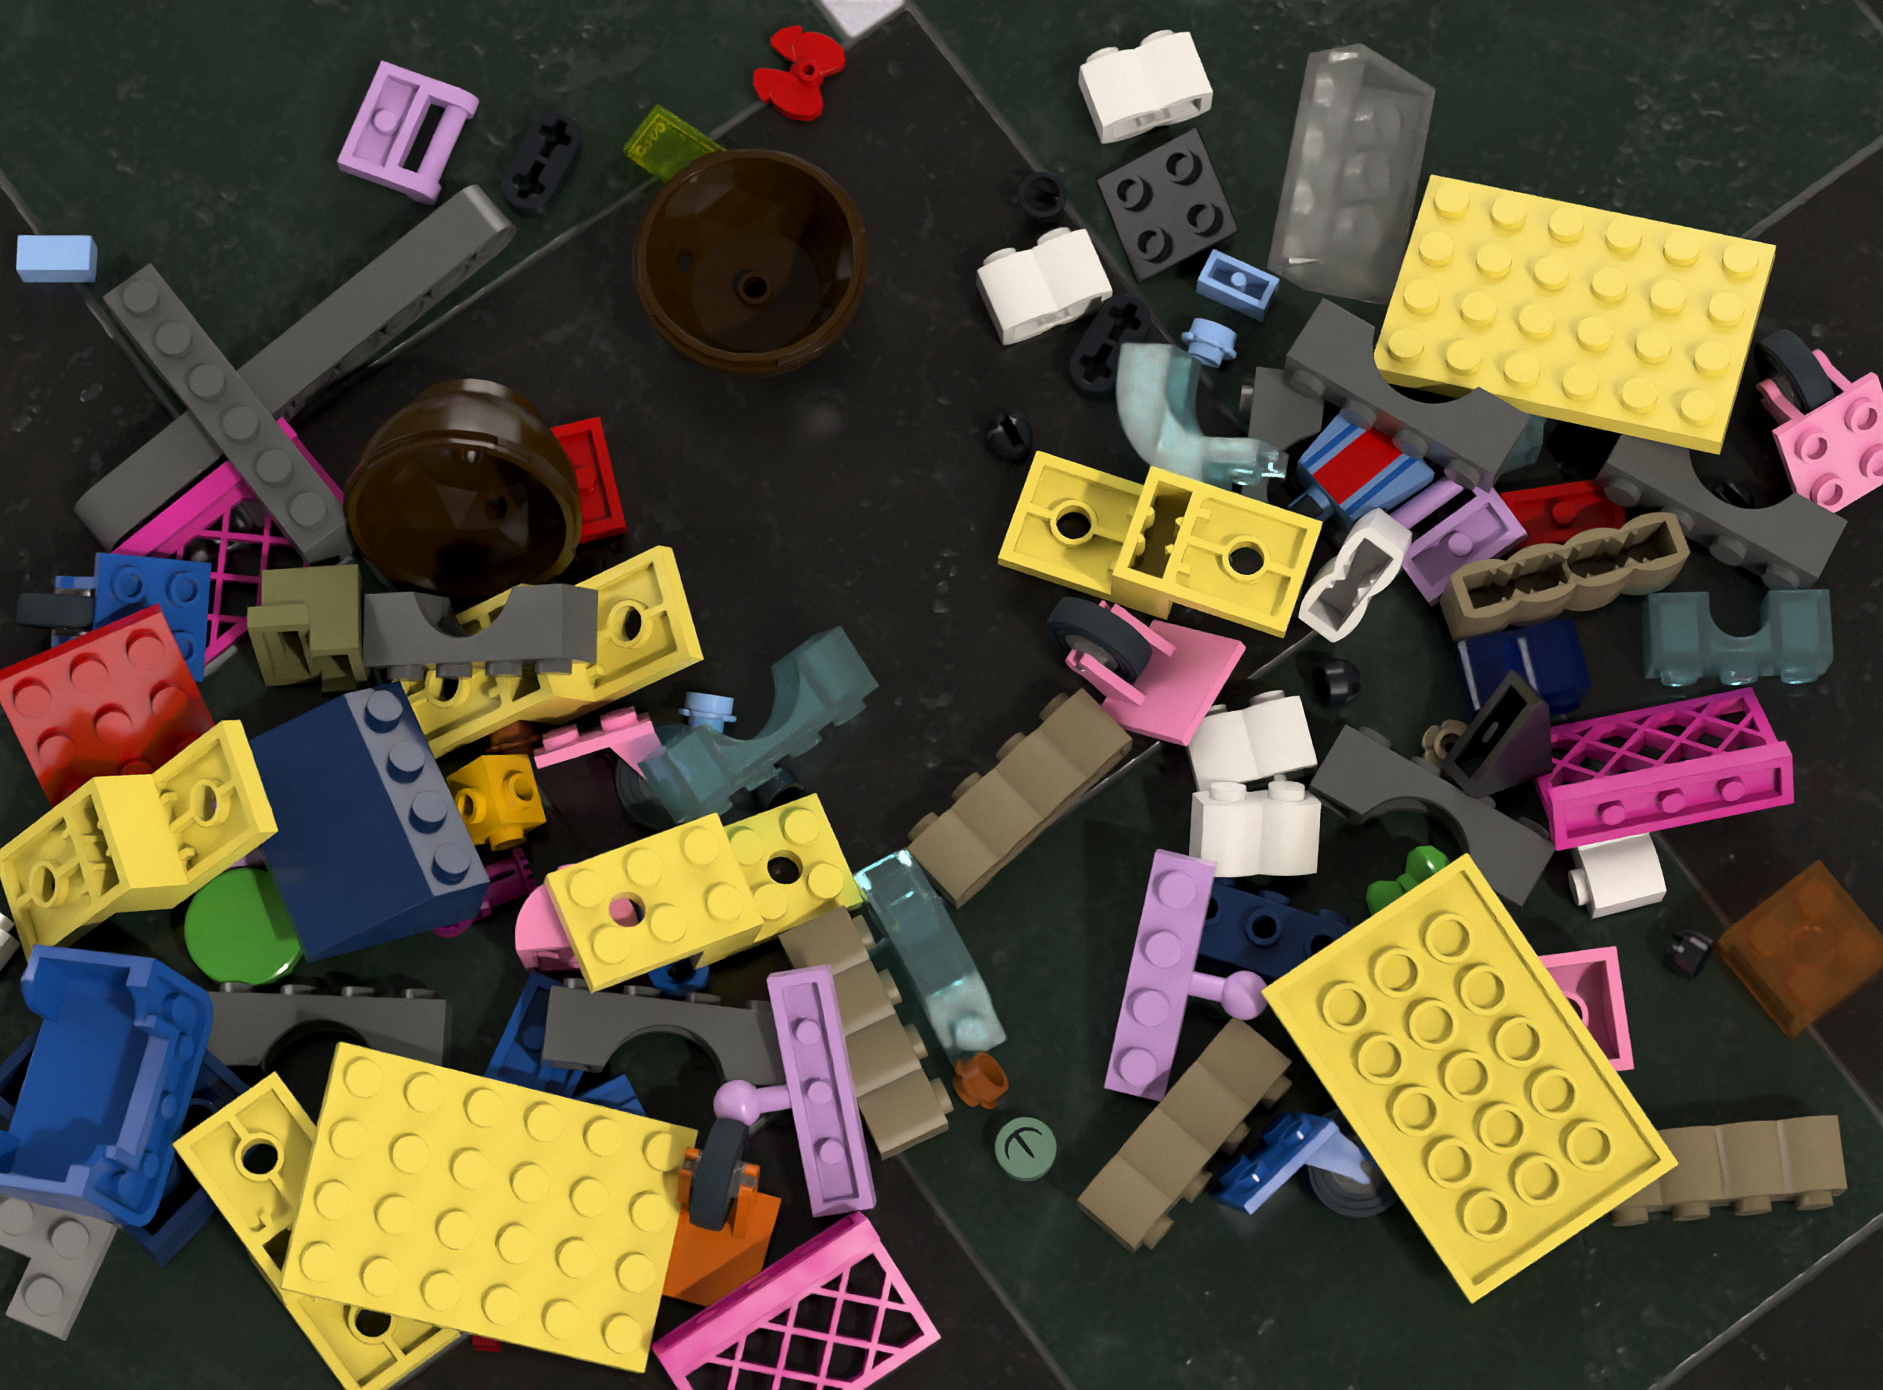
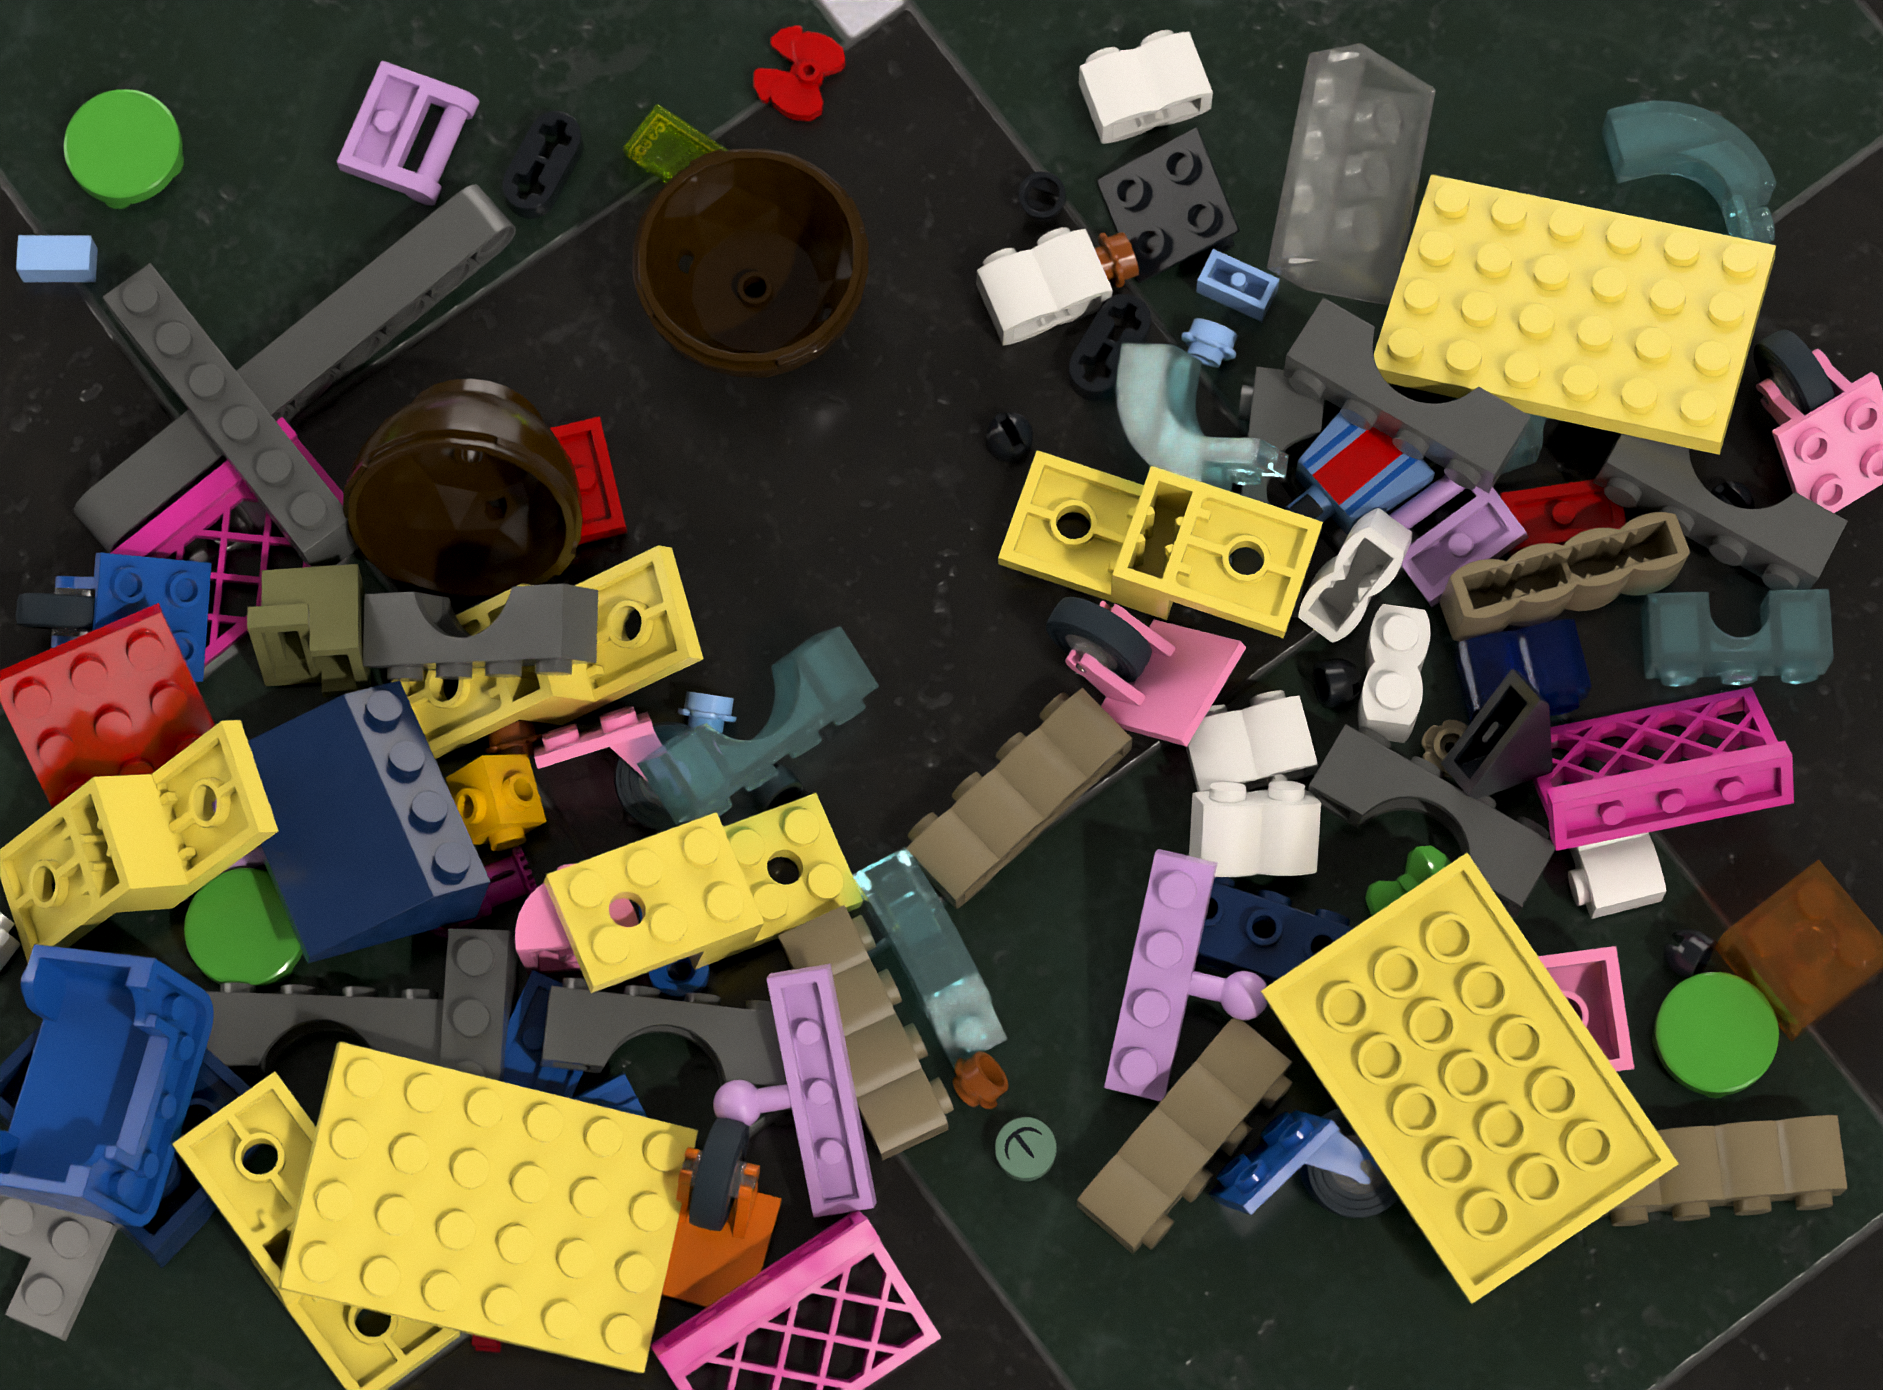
(123, 147): none -> bright green tile
(478, 1000): none -> dark grey arch
(1117, 258): none -> dark orange plate
(1393, 667): none -> white brick
(1700, 146): none -> clear light blue arch
(1715, 1034): none -> bright green tile

